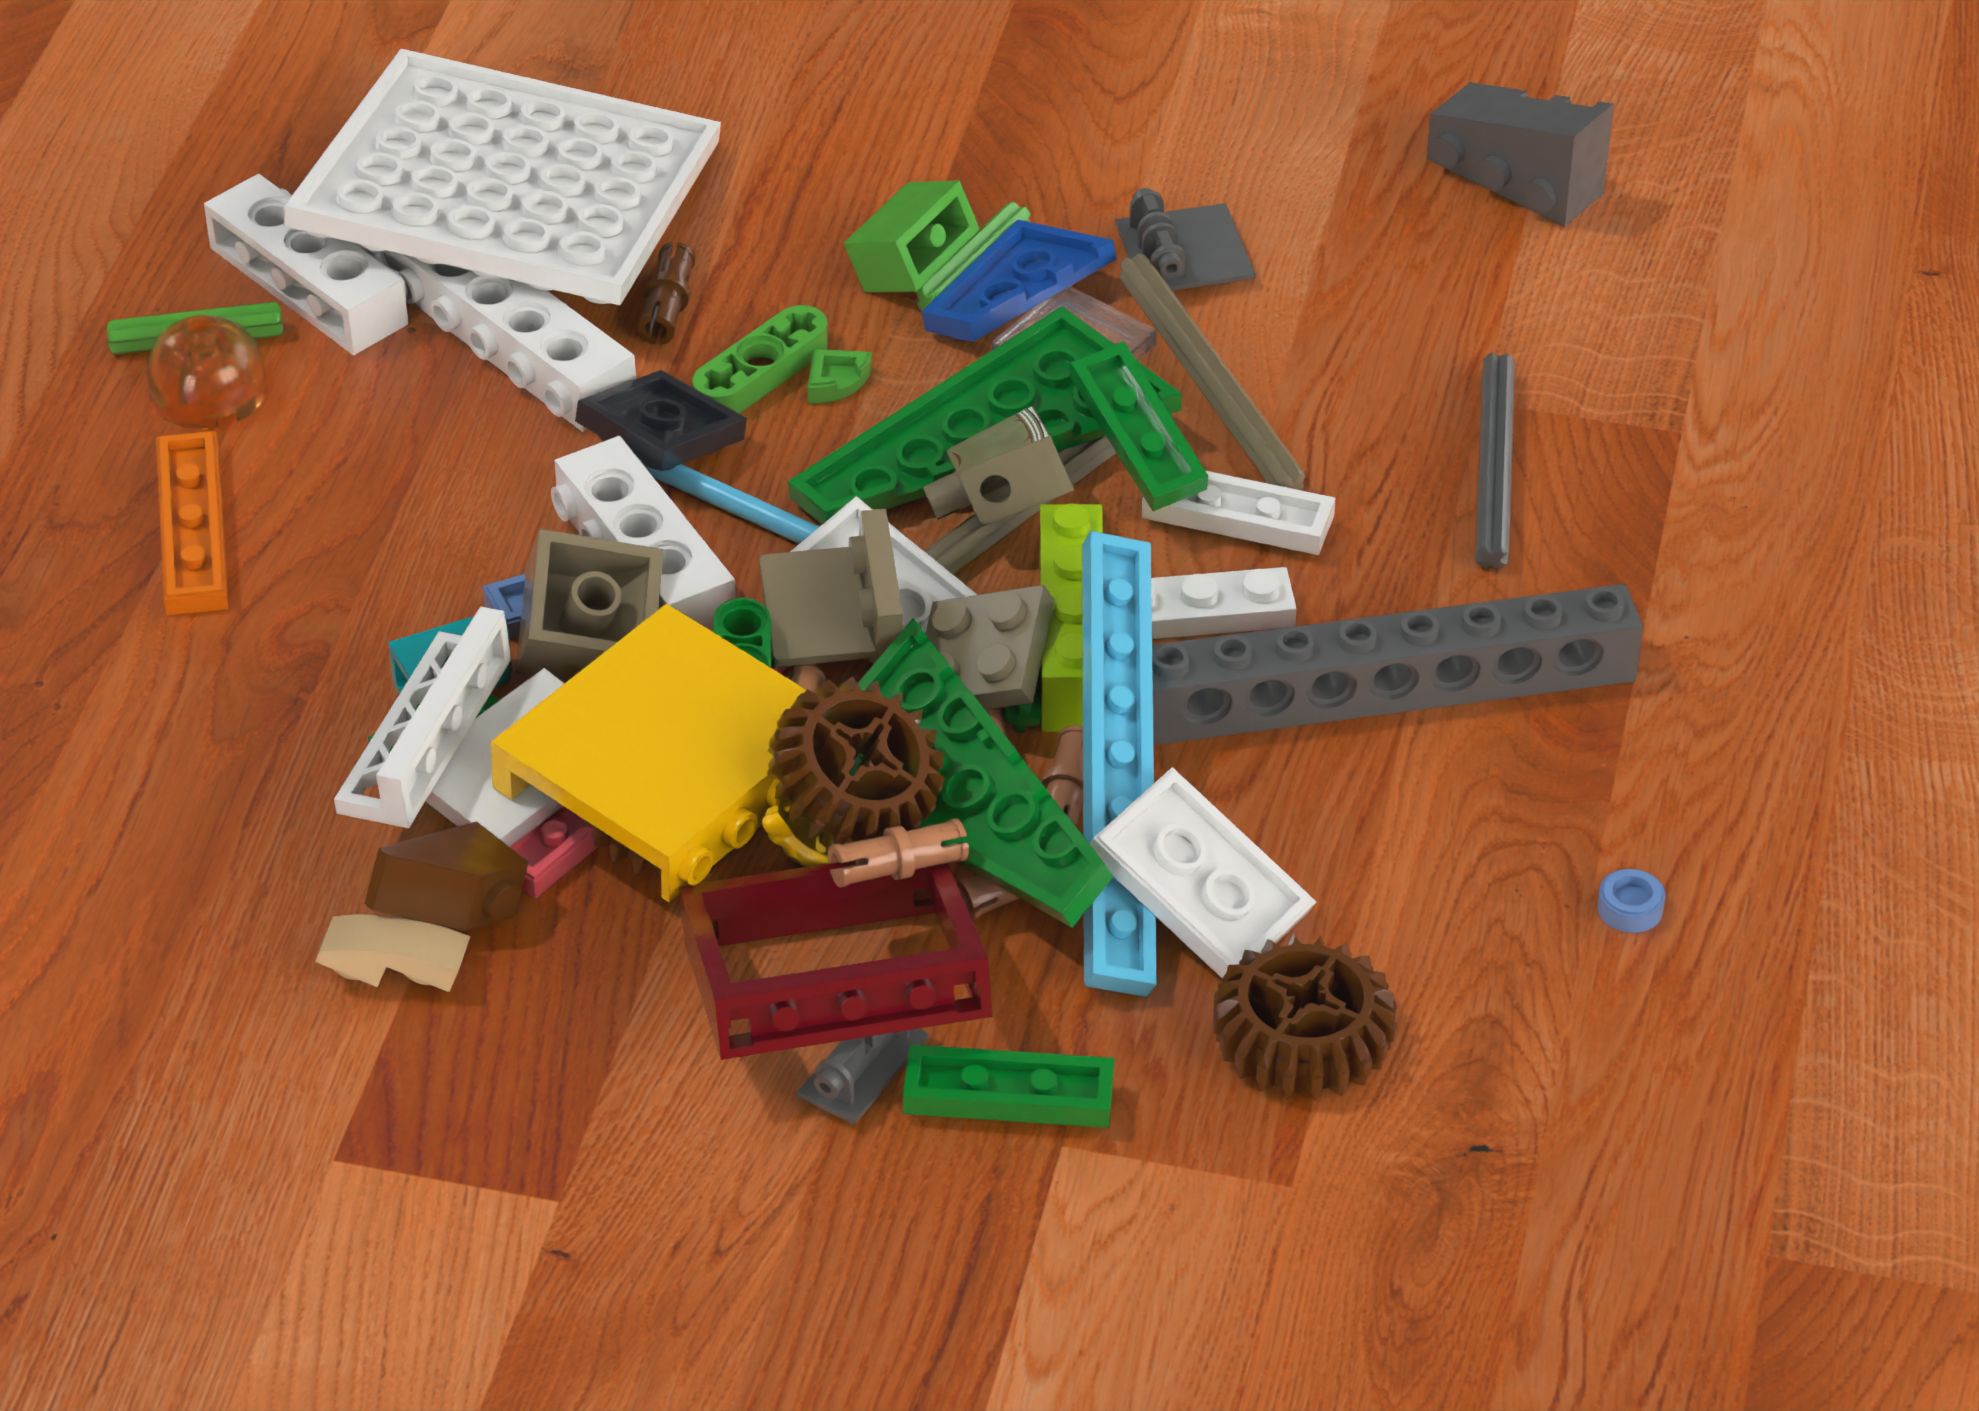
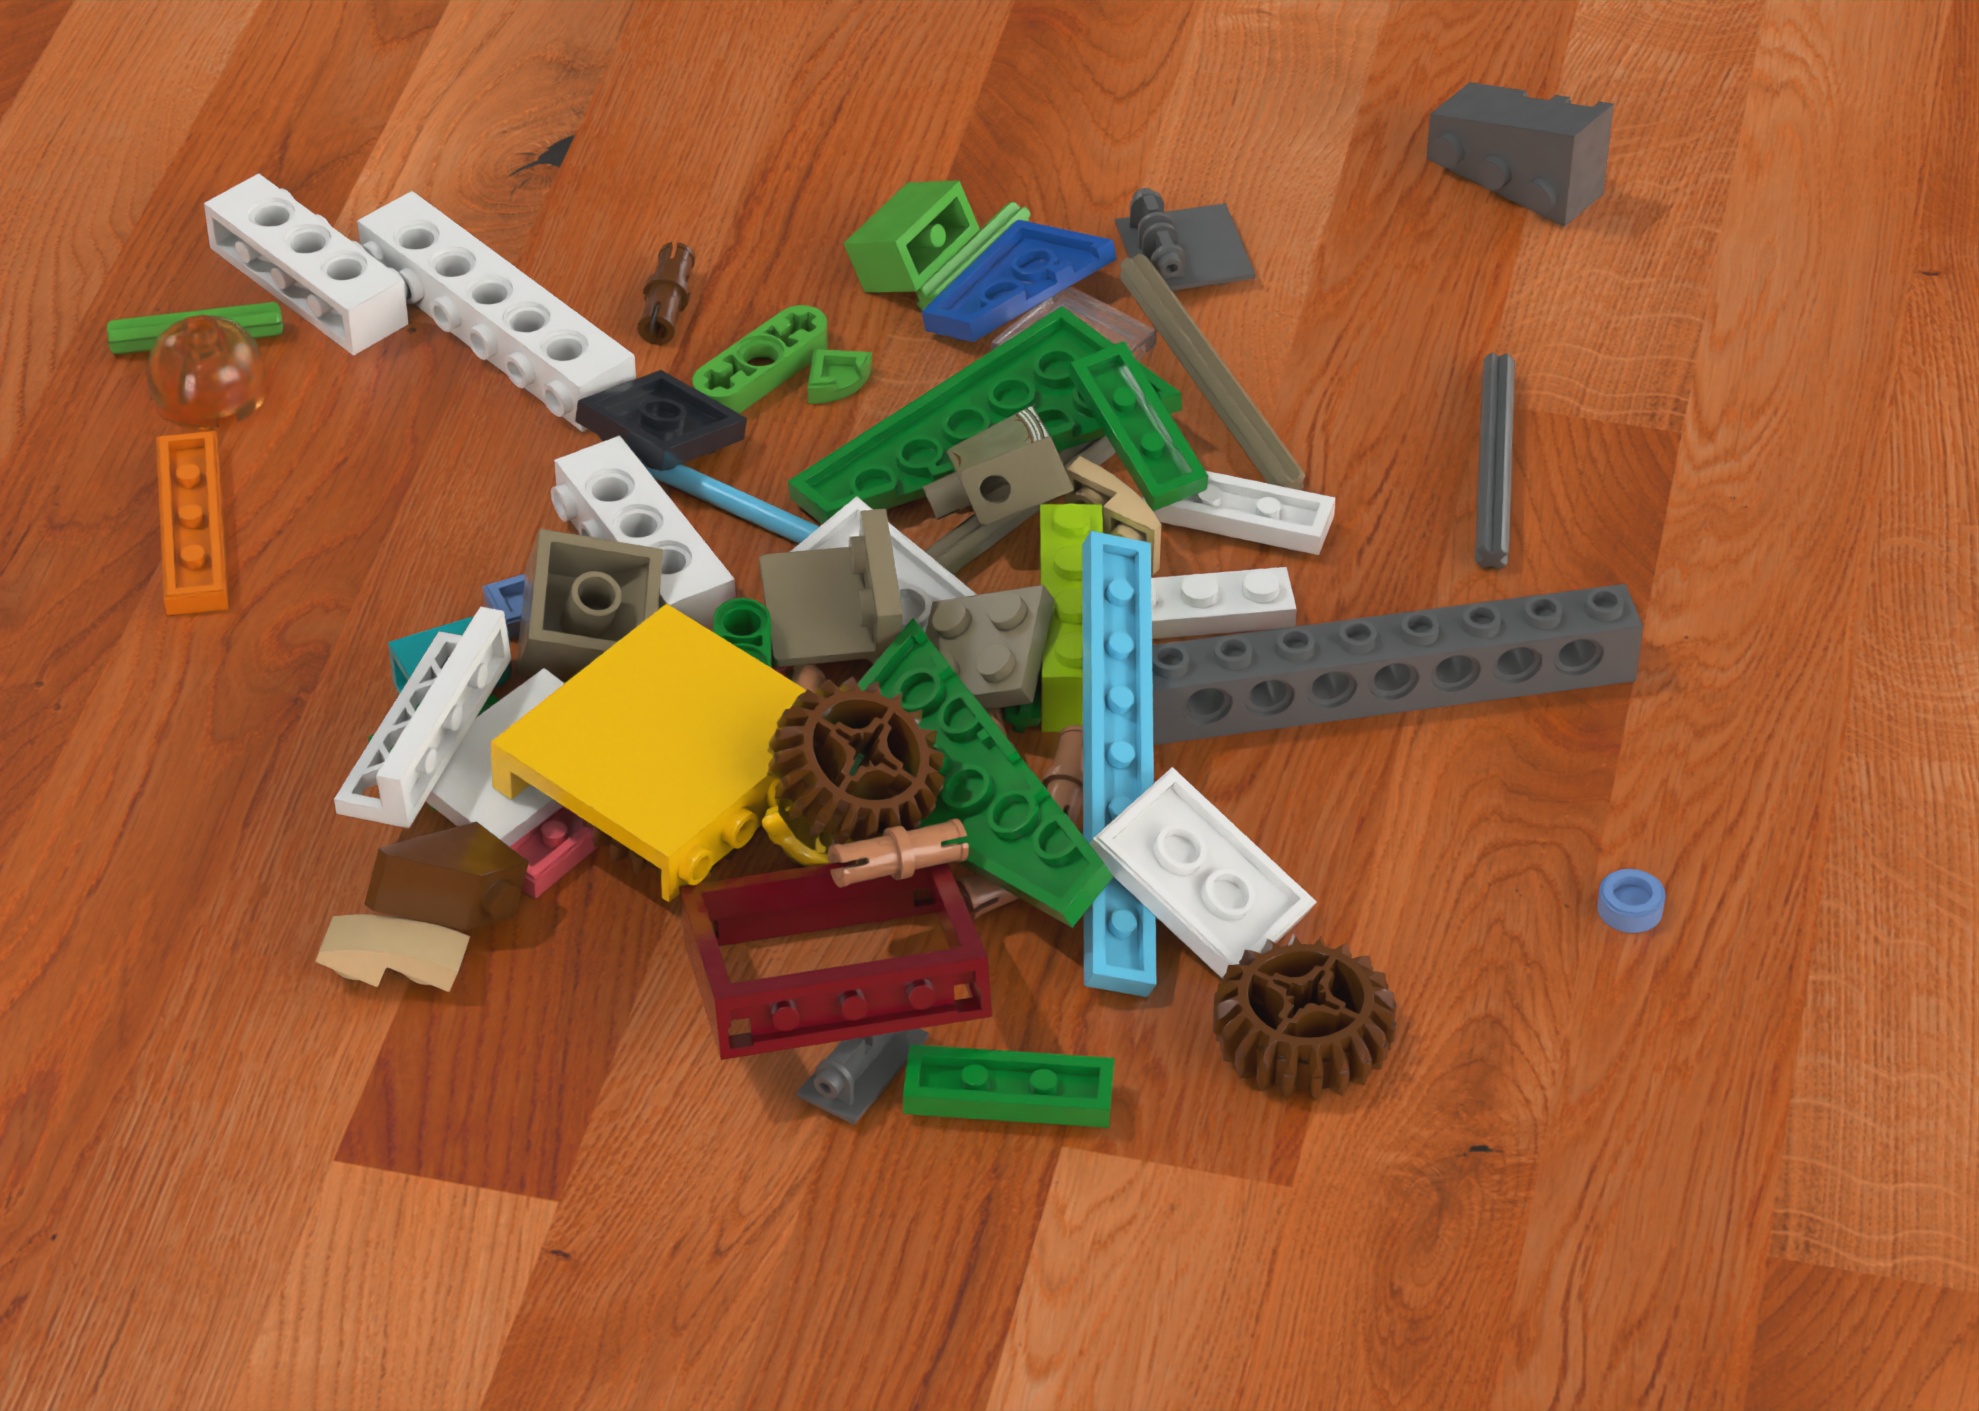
(505, 176): white plate -> none
(1122, 508): none -> tan slope

